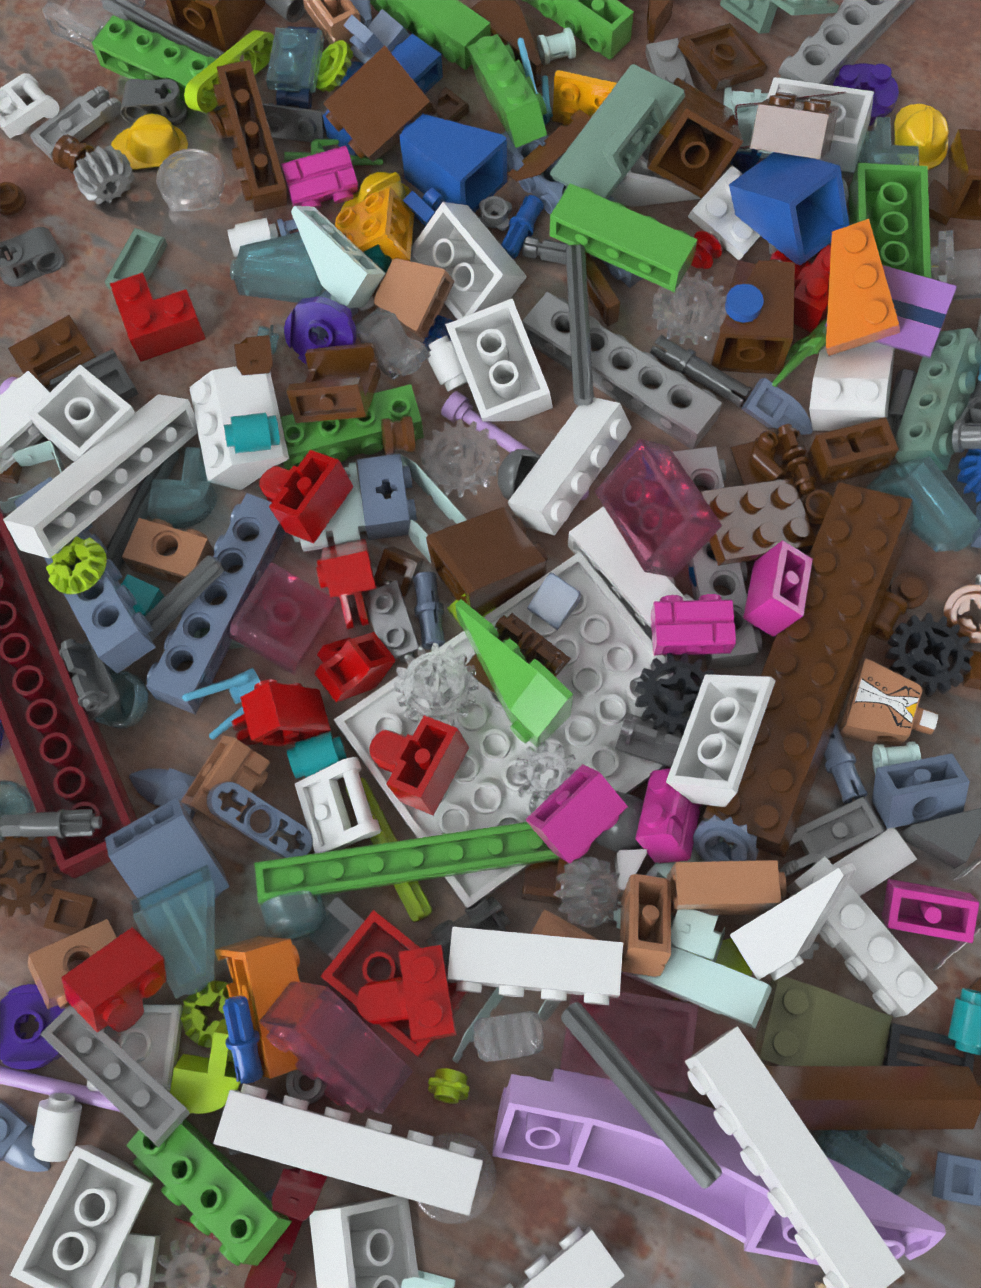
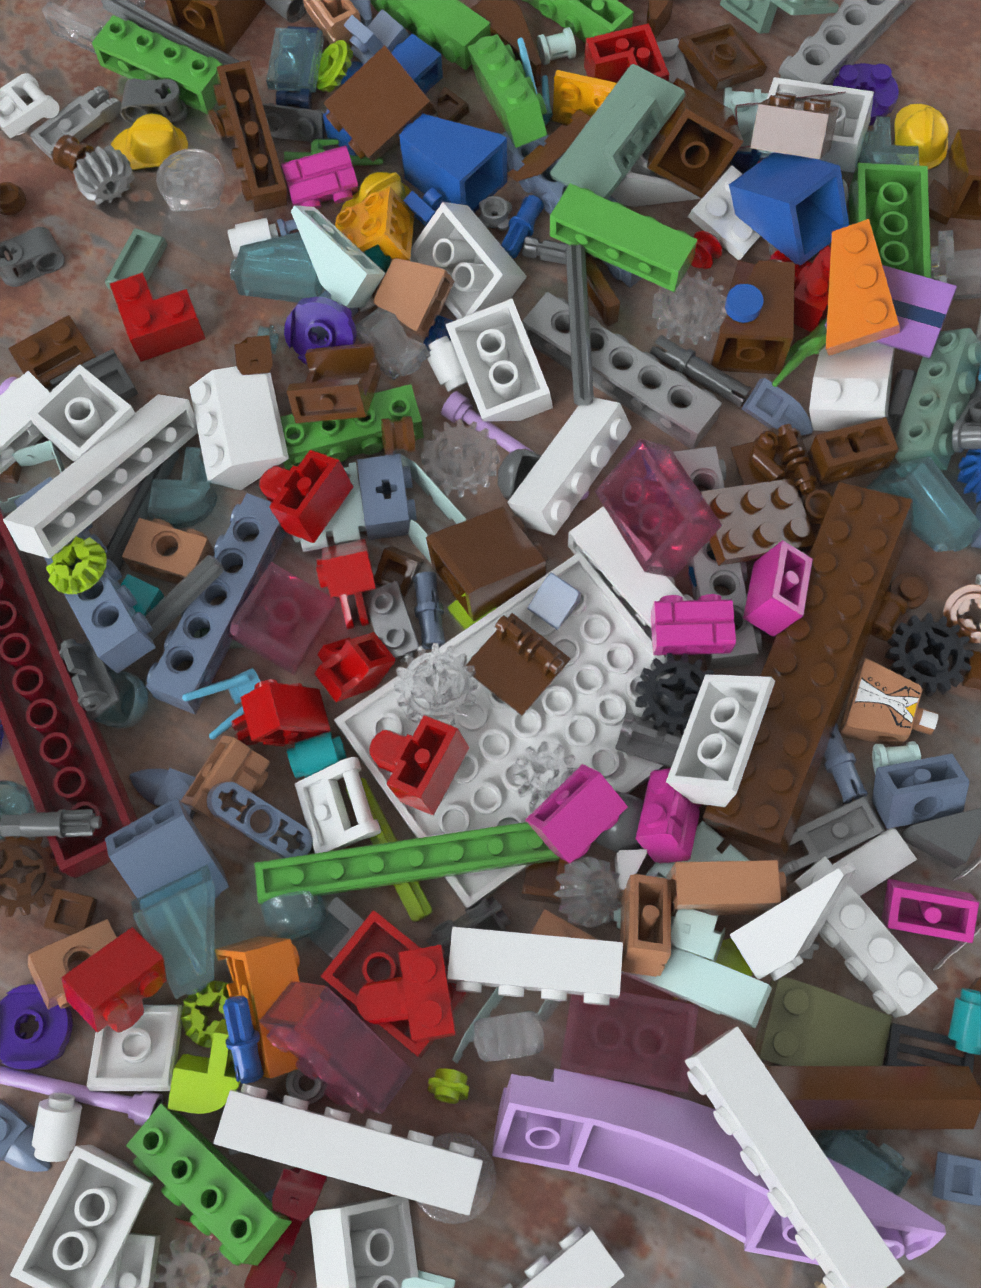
(116, 1076): light grey plate -> none
(252, 432): teal brick -> none
(254, 41): lime beam -> none
(528, 692): bright green wedge -> none
(613, 53): none -> red brick
(641, 1095): dark grey axle -> none
(710, 849): sand blue gear -> none

